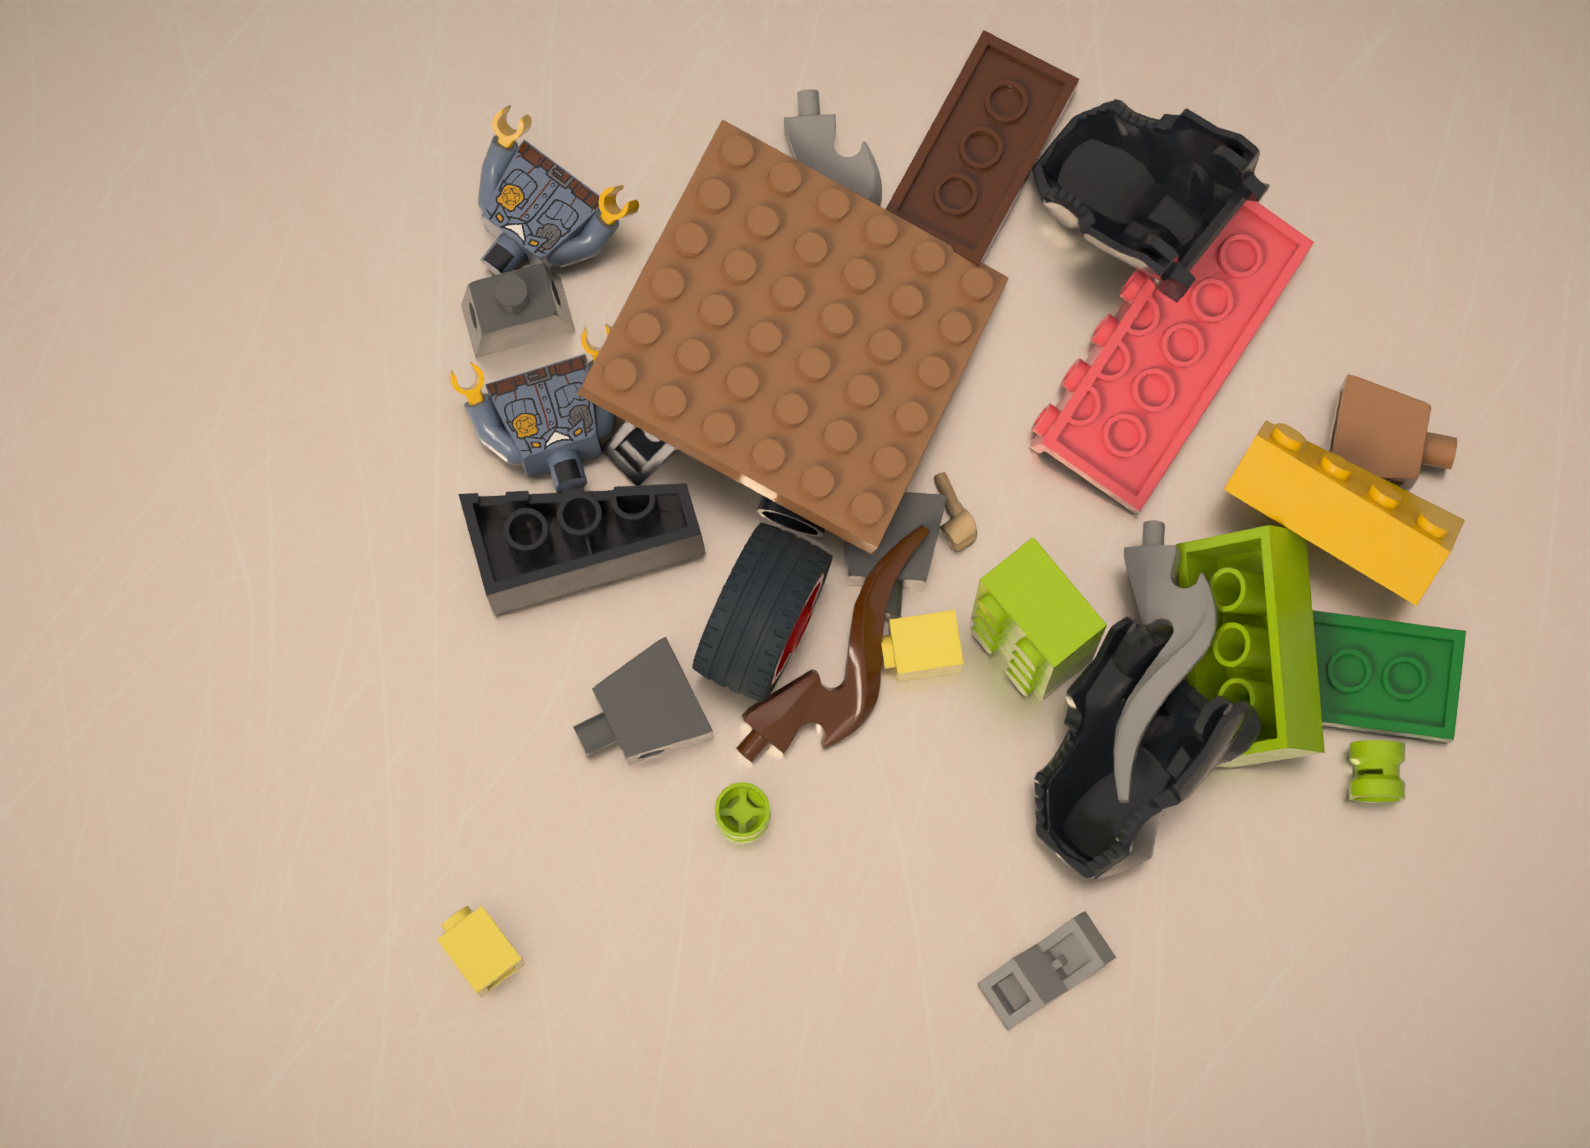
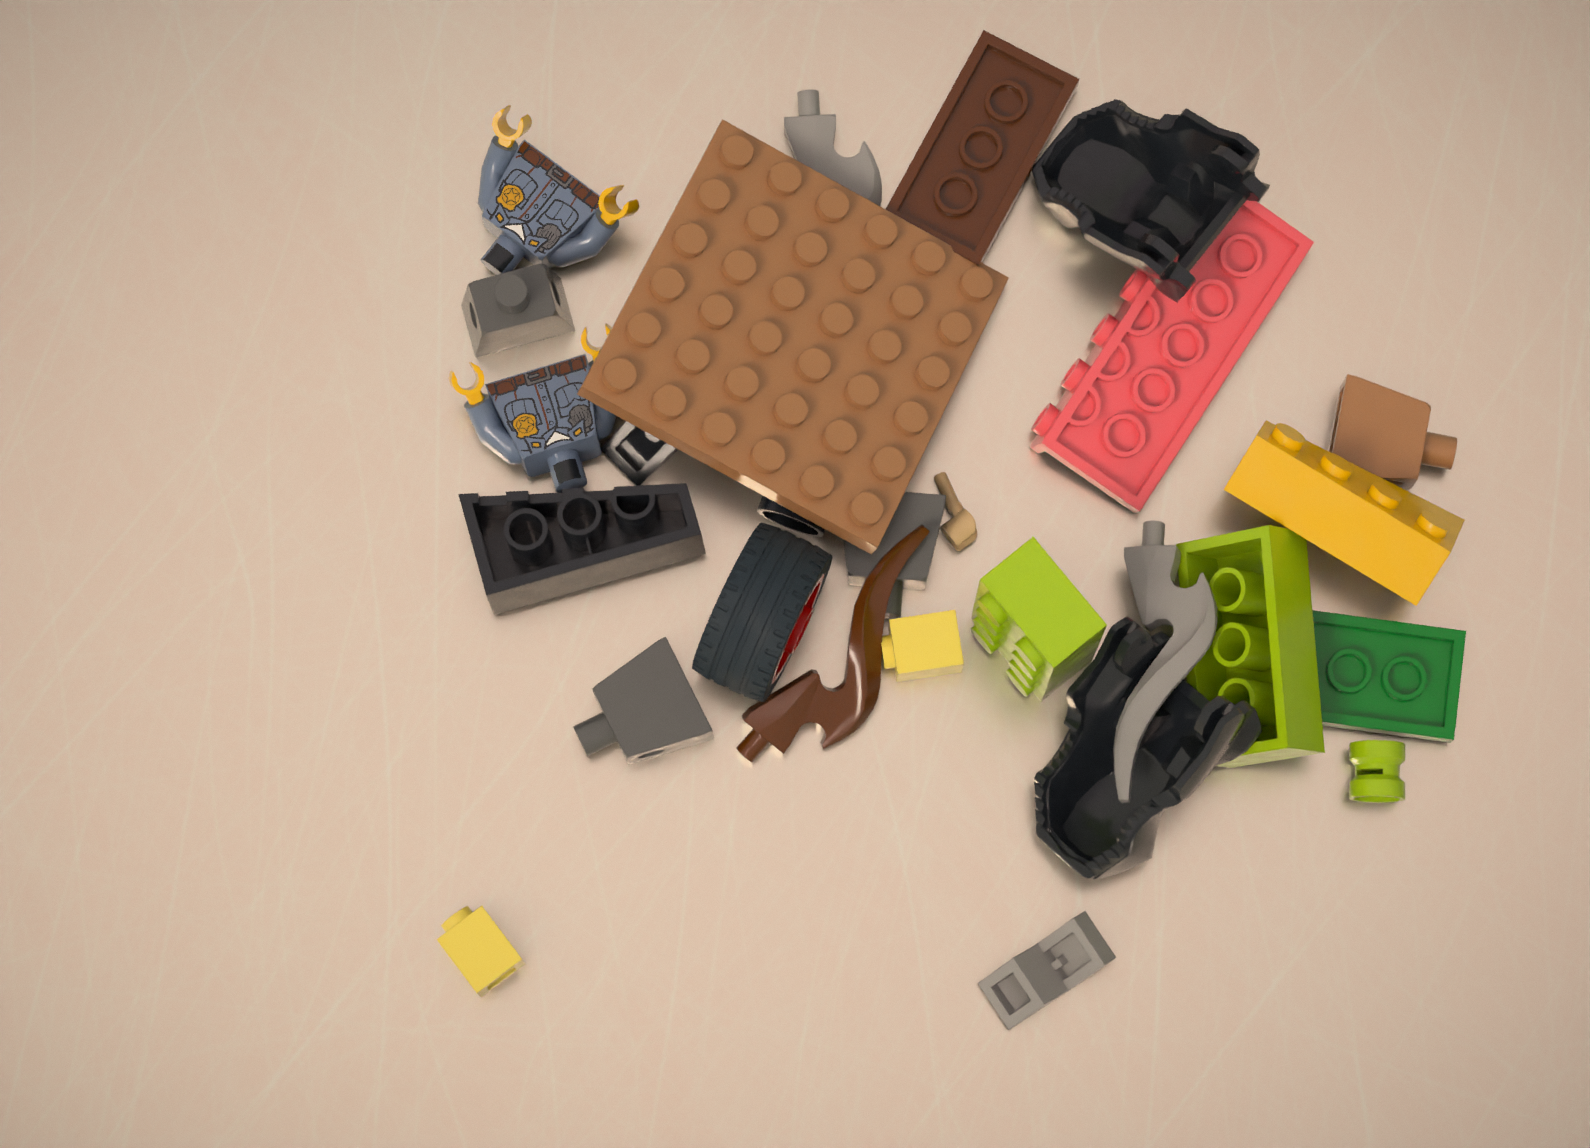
(742, 803): lime wheel -> none

